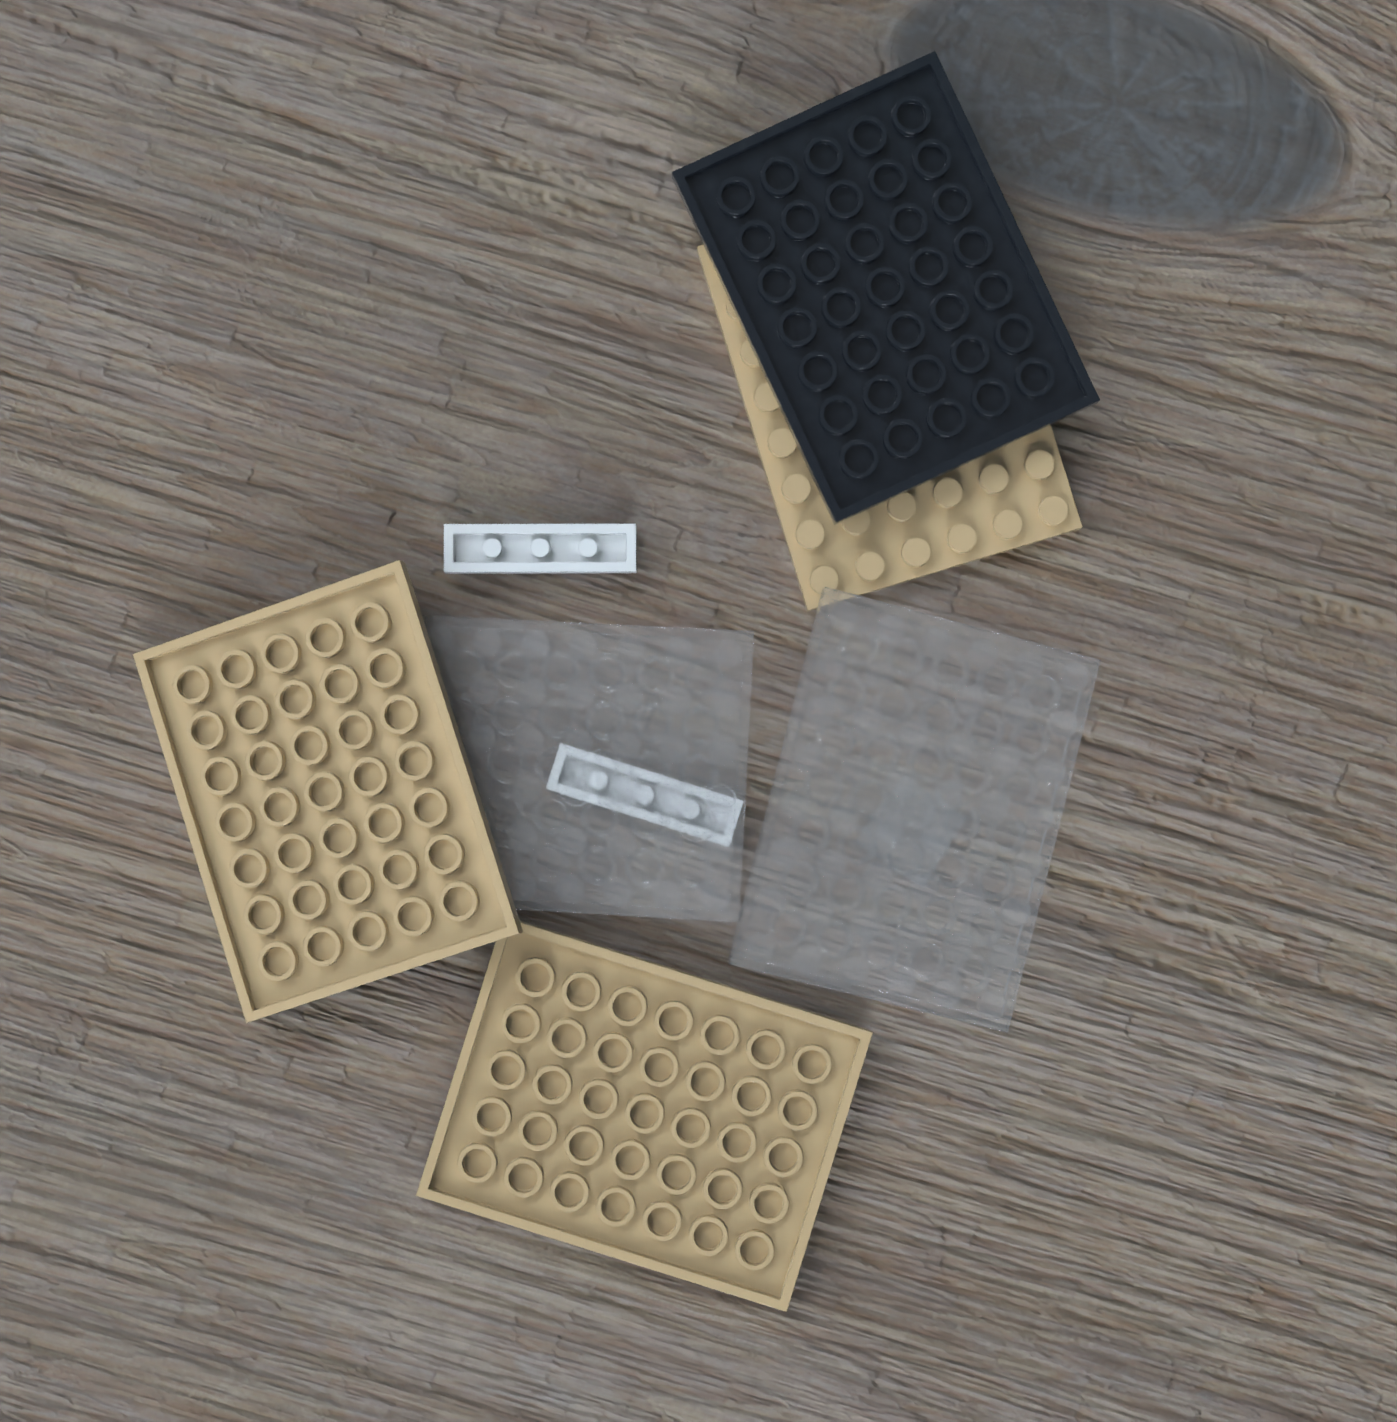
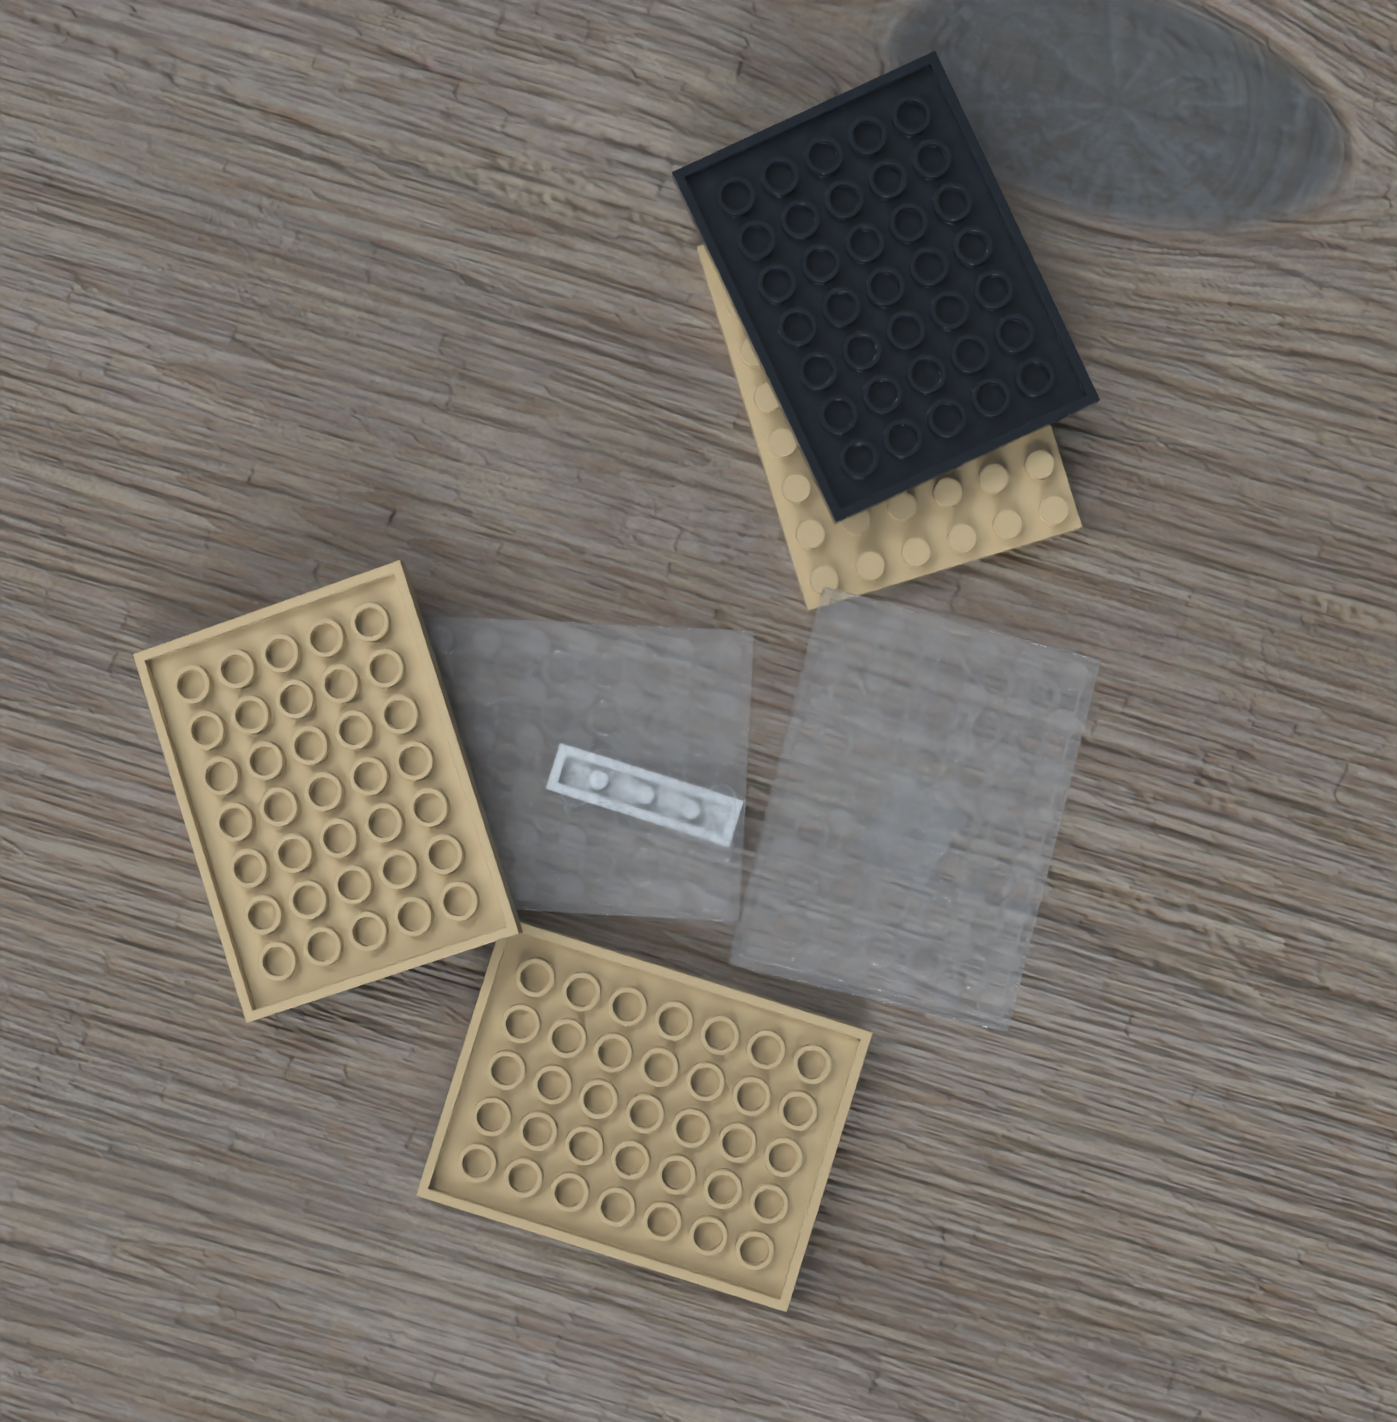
(540, 548): white plate -> none

